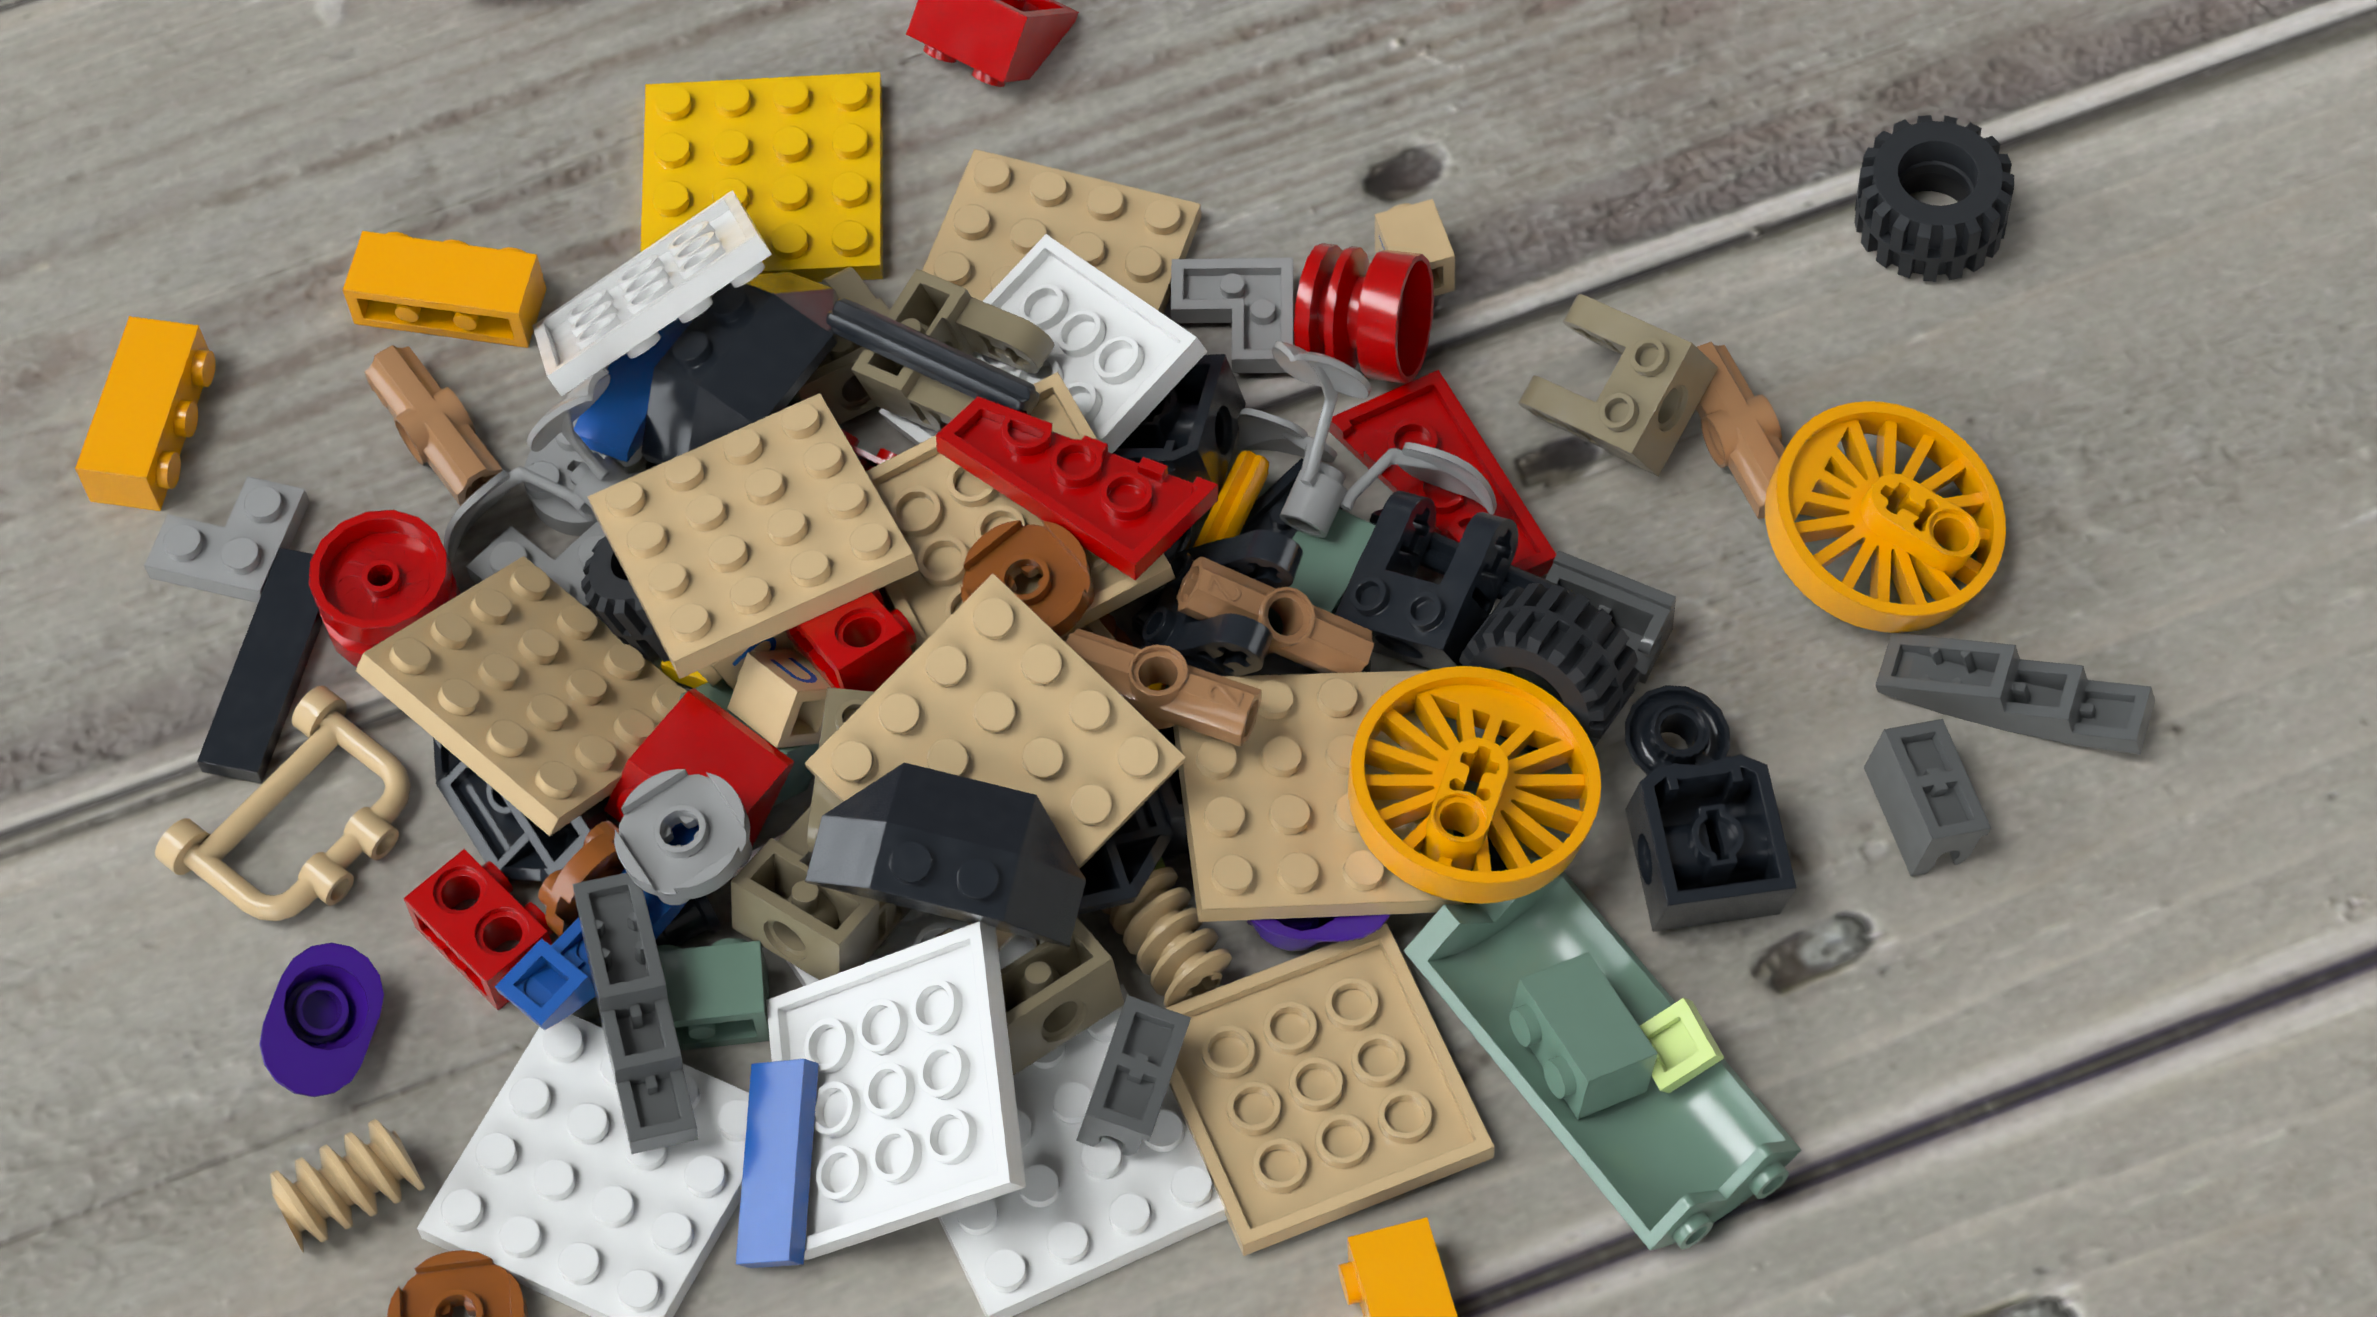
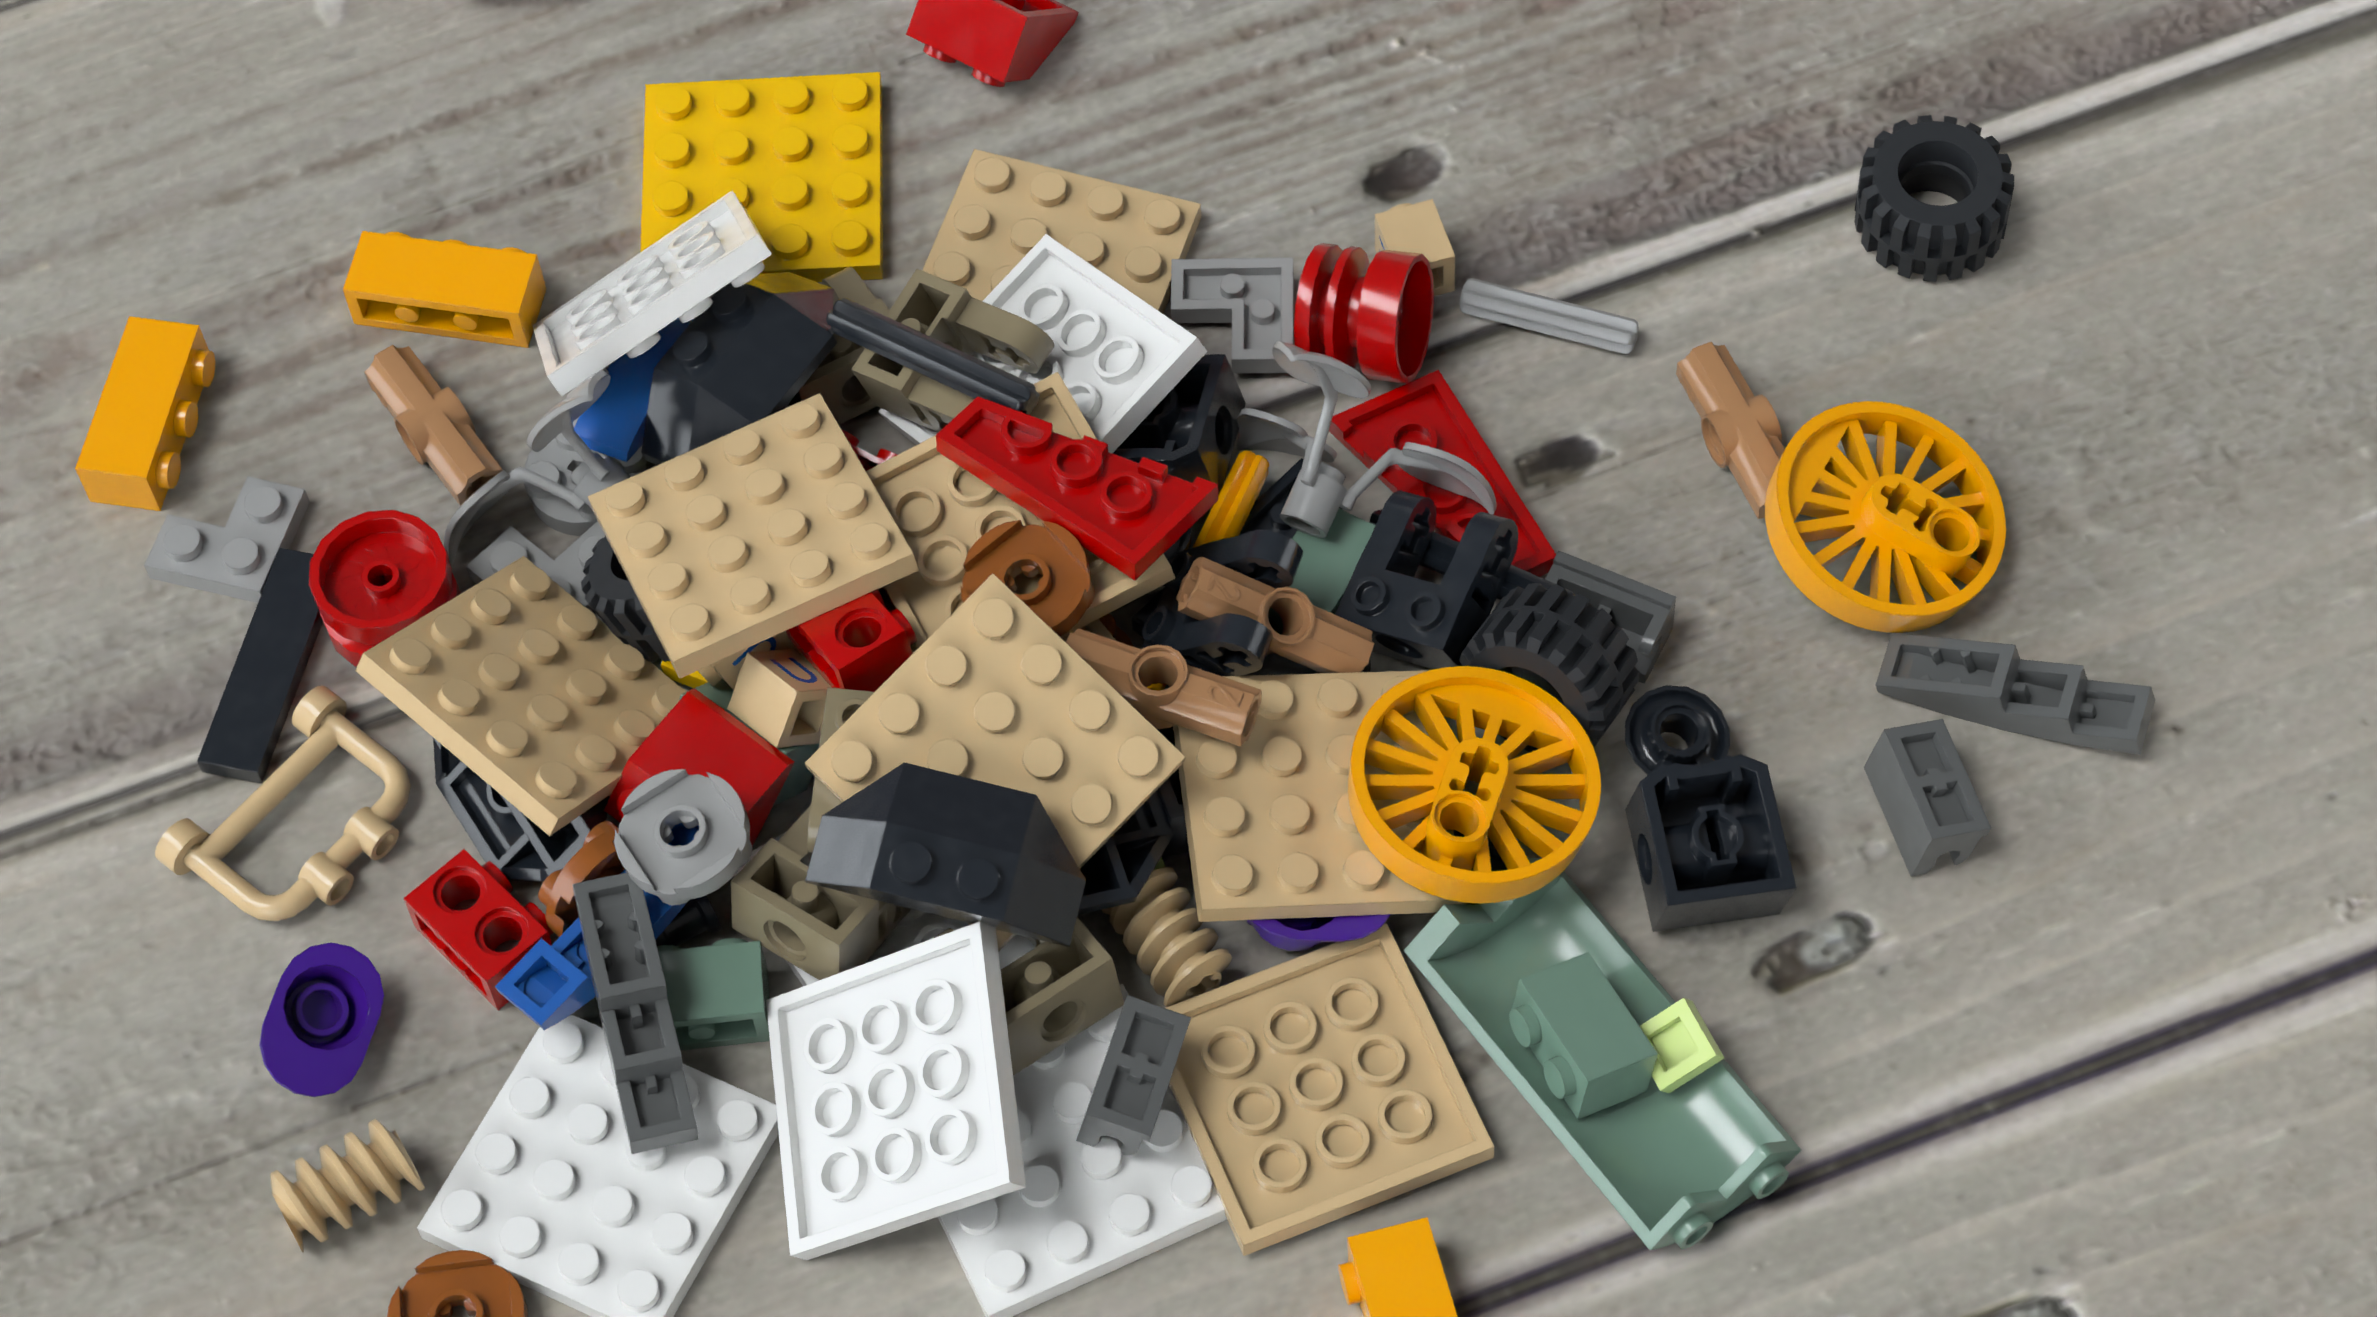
(777, 1163): tile -> none
(1549, 316): none -> light grey axle
(1644, 398): dark tan brick -> none

